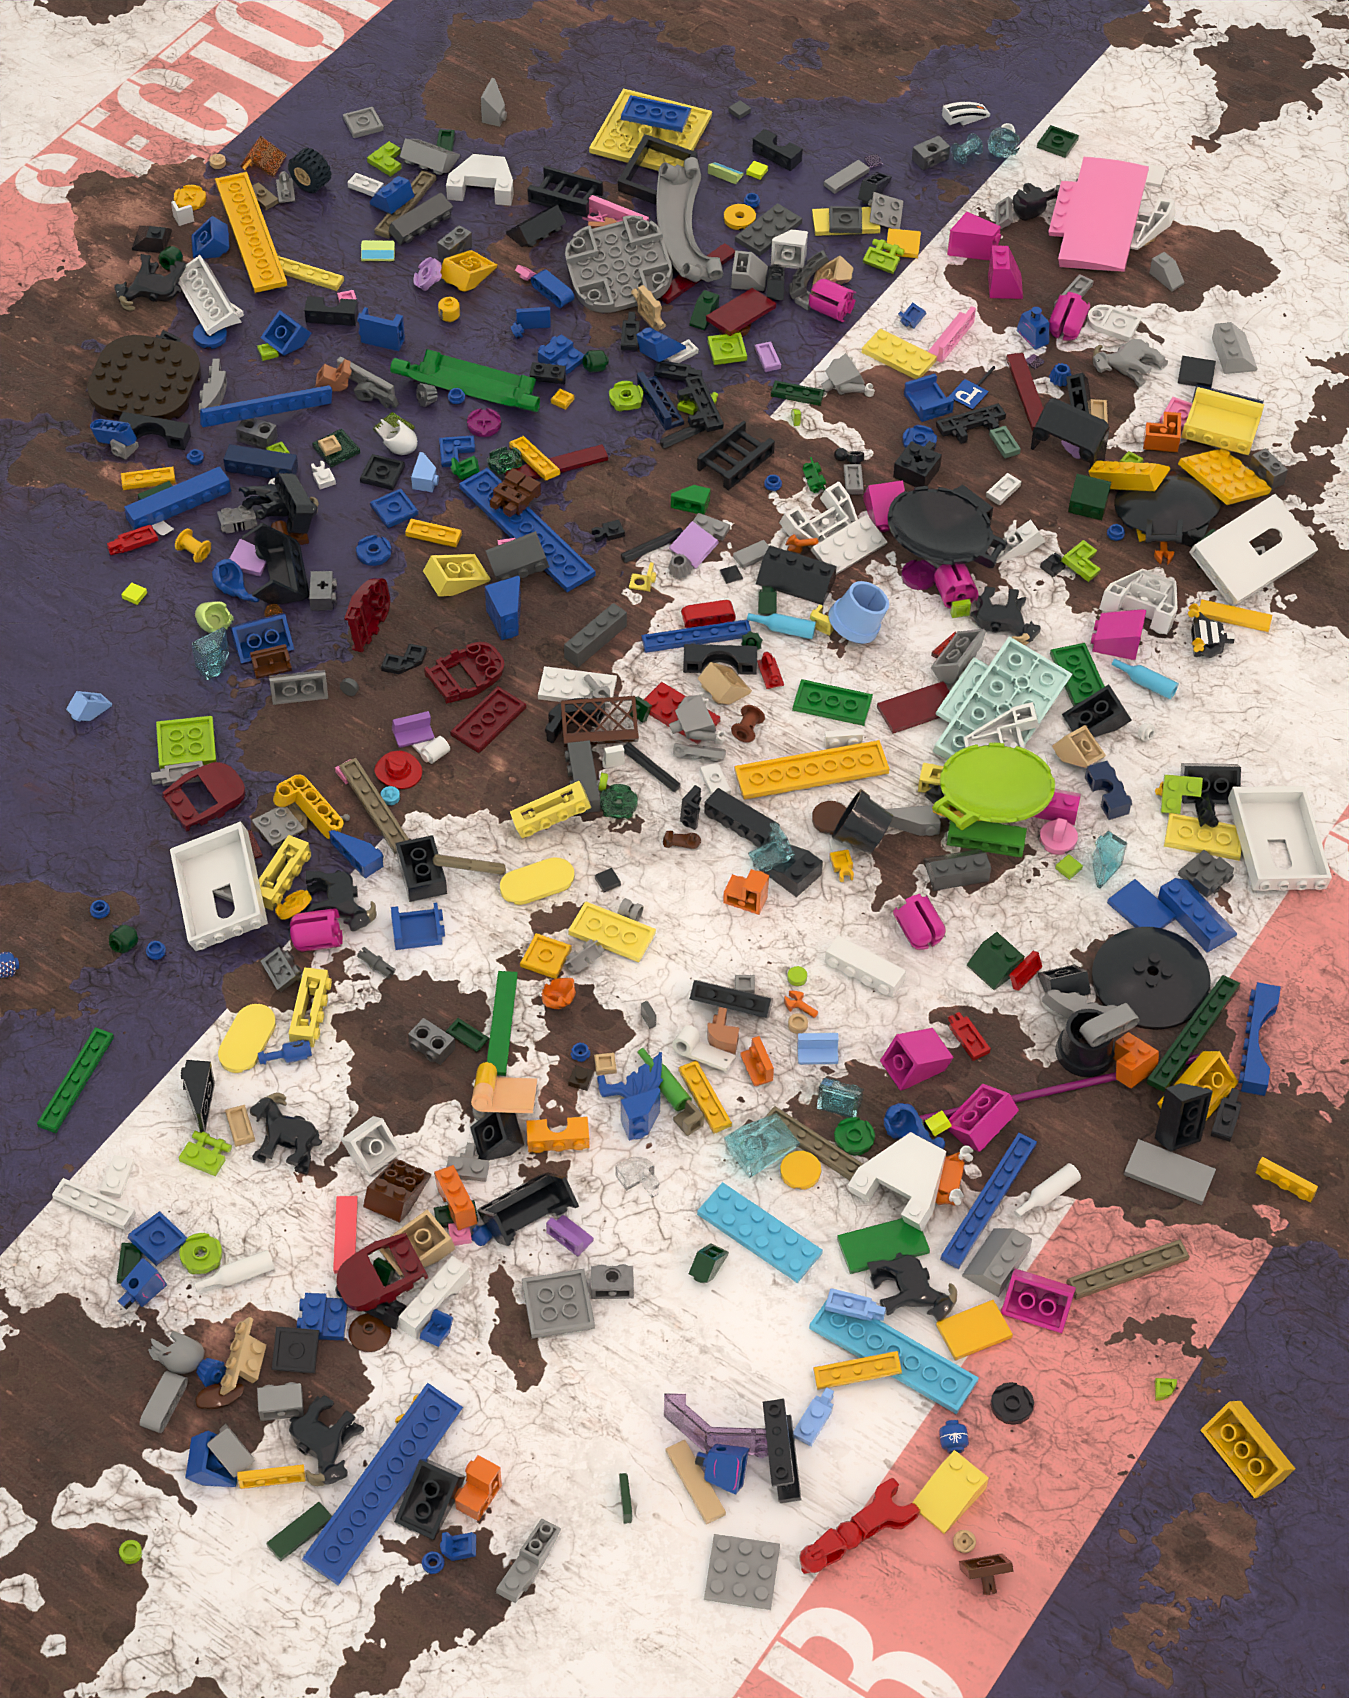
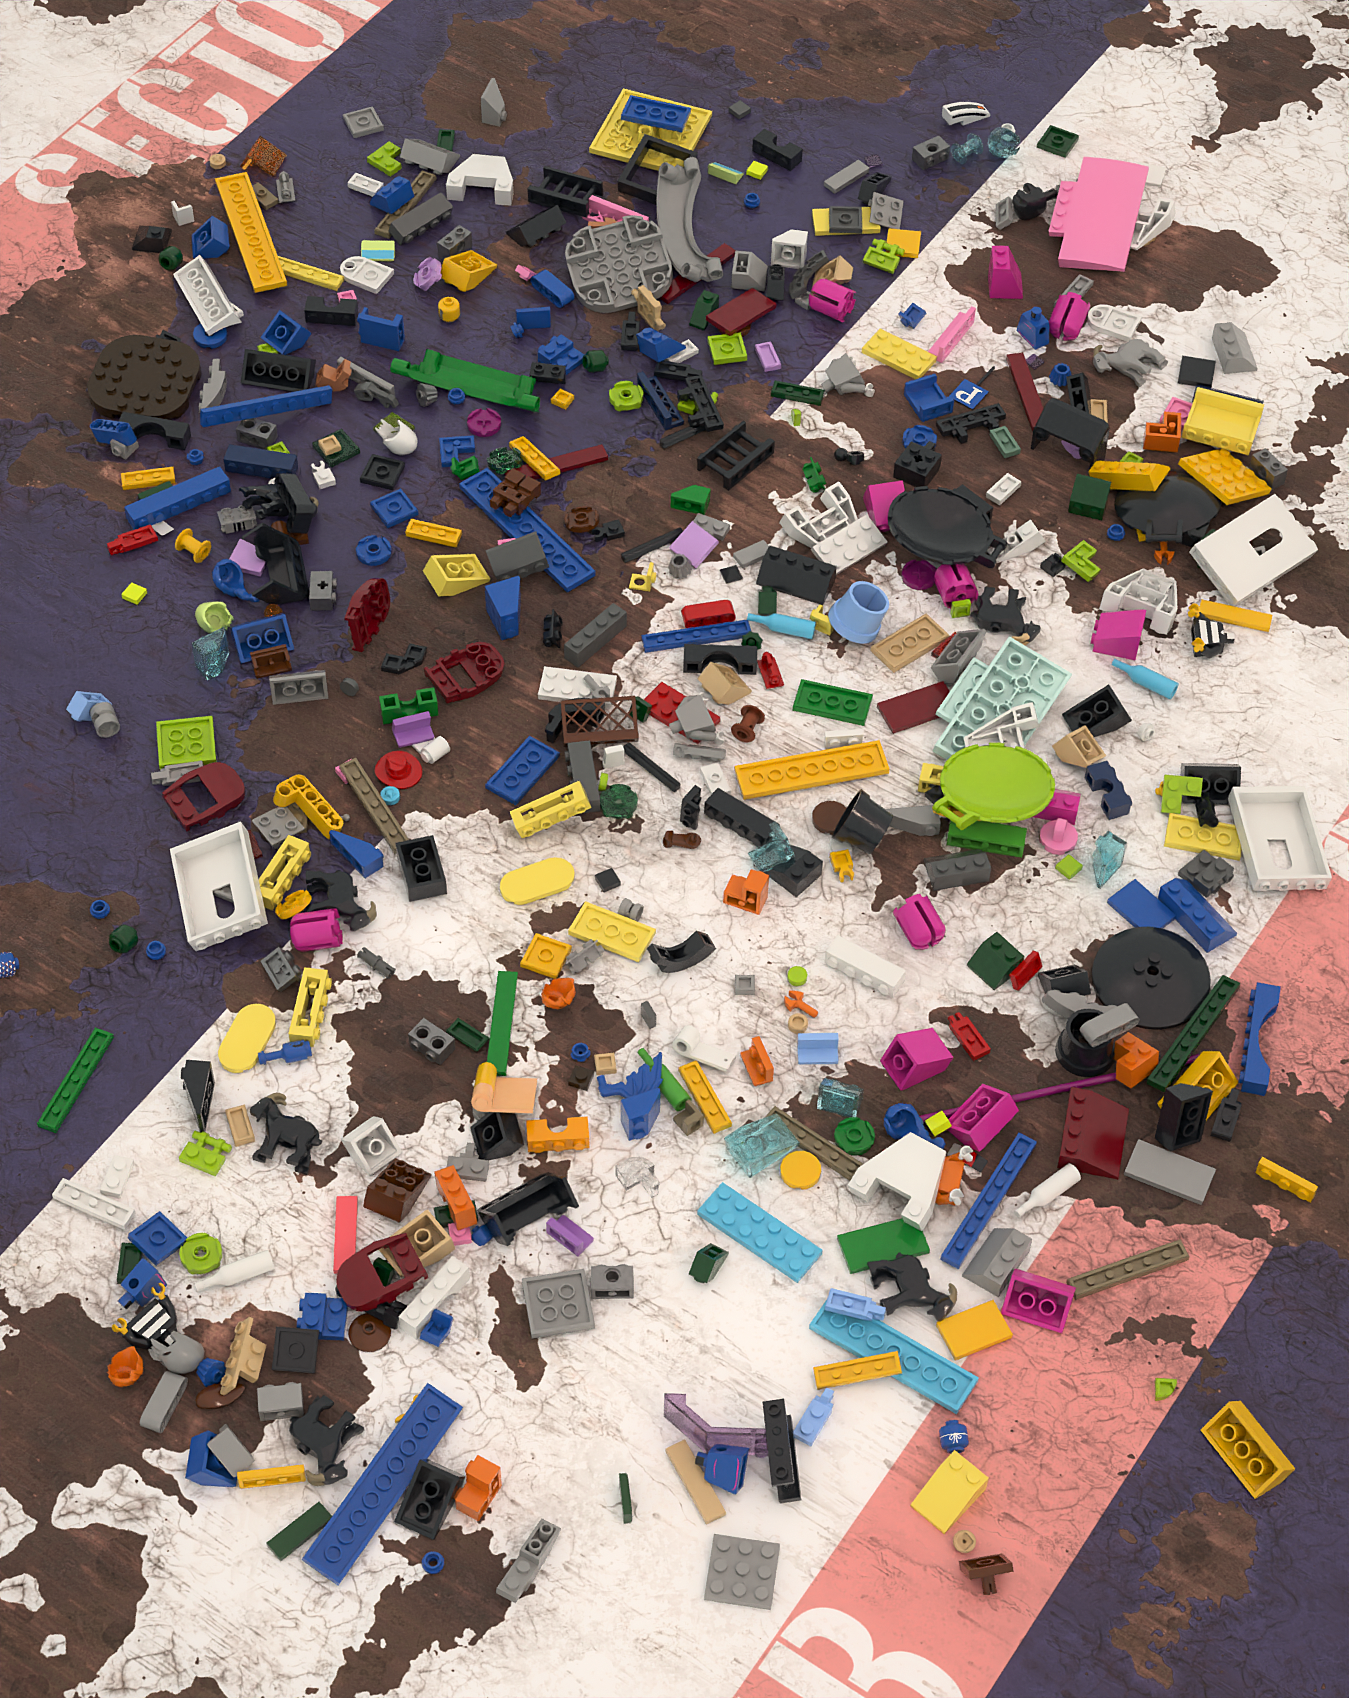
(104, 719): none -> light grey wheel
(125, 1367): none -> orange hair
(130, 1552): lime tile -> none
(149, 284): black animal -> none
(154, 1322): none -> black torso
(190, 195): yellow tile -> none
(277, 370): none -> black slope
(309, 170): black wheel -> none
(366, 273): none -> white tile
(393, 708): none -> green arch
(417, 928): blue panel -> none
(424, 474): light blue slope -> none
(458, 1546): blue bracket -> none
(469, 864): dark tan axle -> none
(488, 719): dark red tile -> none
(522, 770): none -> blue tile
(552, 623): none -> black hinge
(581, 519): none -> reddish brown tile
(684, 955): none -> black arch
(721, 1035): nougat brick -> none
(731, 998): black brick -> none
(733, 211): yellow tile -> none
(773, 483): blue plate -> none
(774, 222): dark grey plate -> none
(796, 545): orange bar -> none
(848, 1535): red piece -> none
(853, 478): light grey plate -> none
(909, 643): none -> tan tile
(973, 237): dark pink slope -> none
(978, 1161): none -> sticker
(1012, 1403): black tile -> none
(1085, 676): green tile -> none
(1093, 1134): none -> dark red slope
(1166, 271): light grey slope -> none

